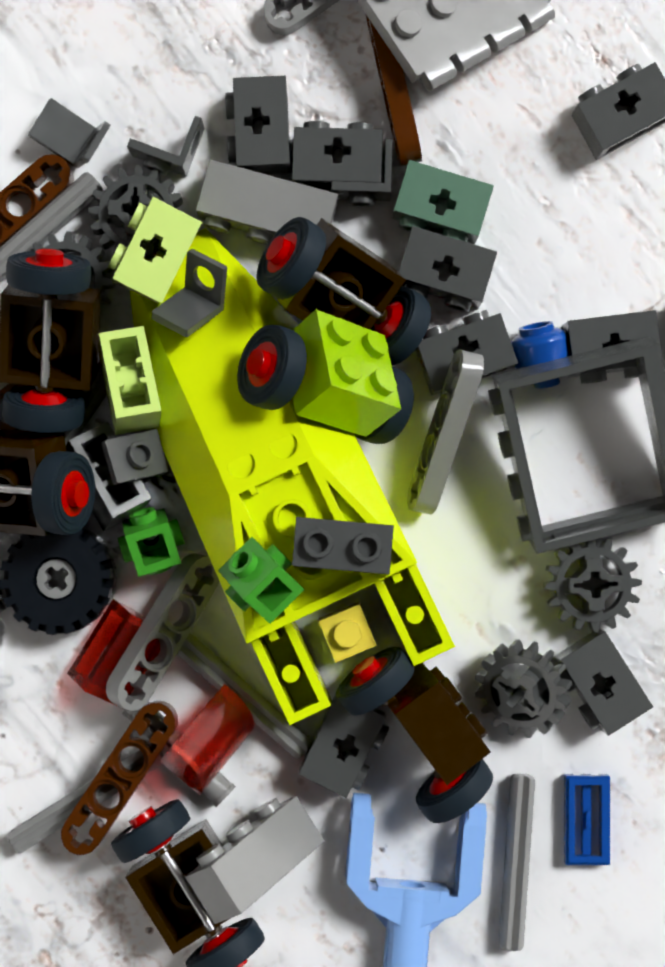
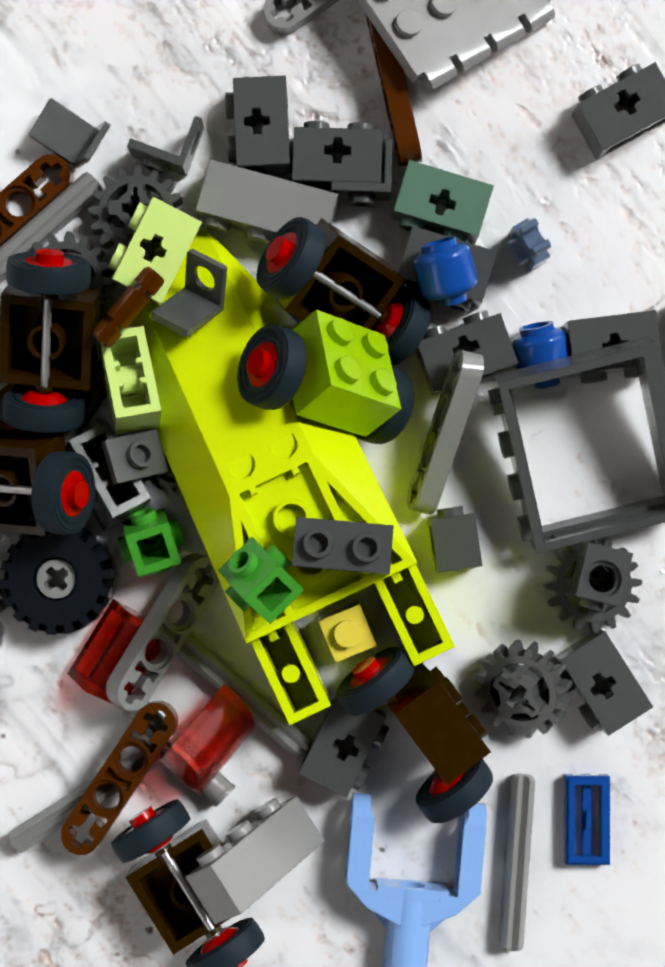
(128, 307): none -> reddish brown axle
(445, 271): none -> blue head
(454, 540): none -> dark grey brick
(528, 244): none -> sand blue plate
(617, 564): none -> dark grey brick

